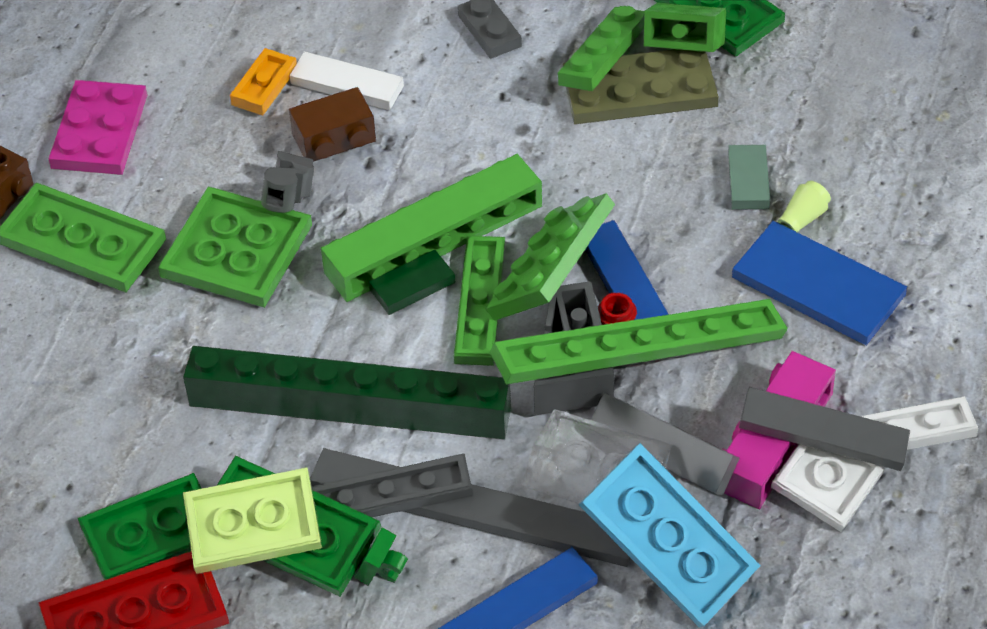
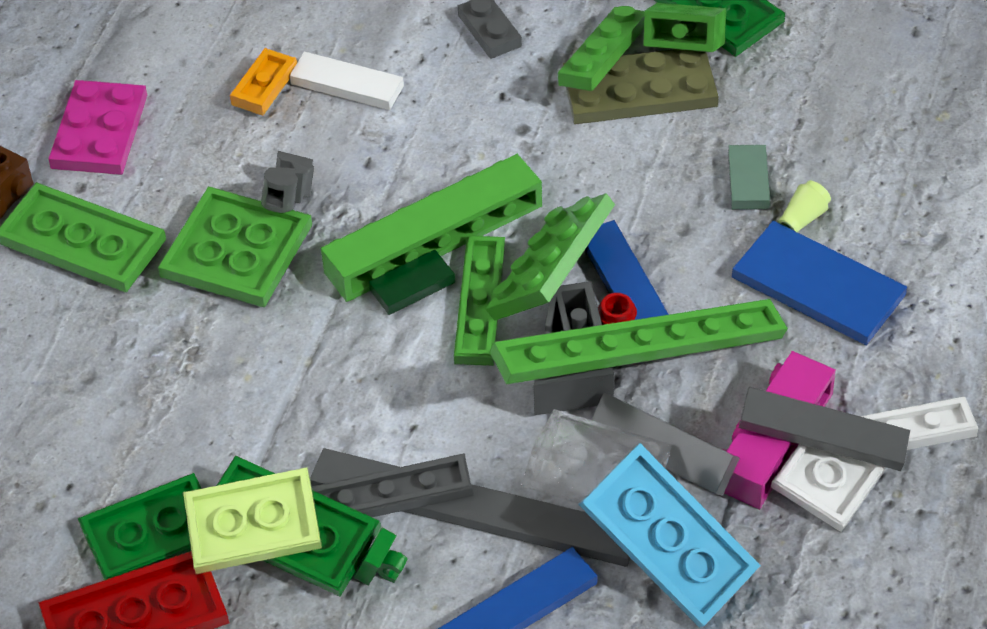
(332, 124): reddish brown brick -> none
(348, 392): dark green brick -> none

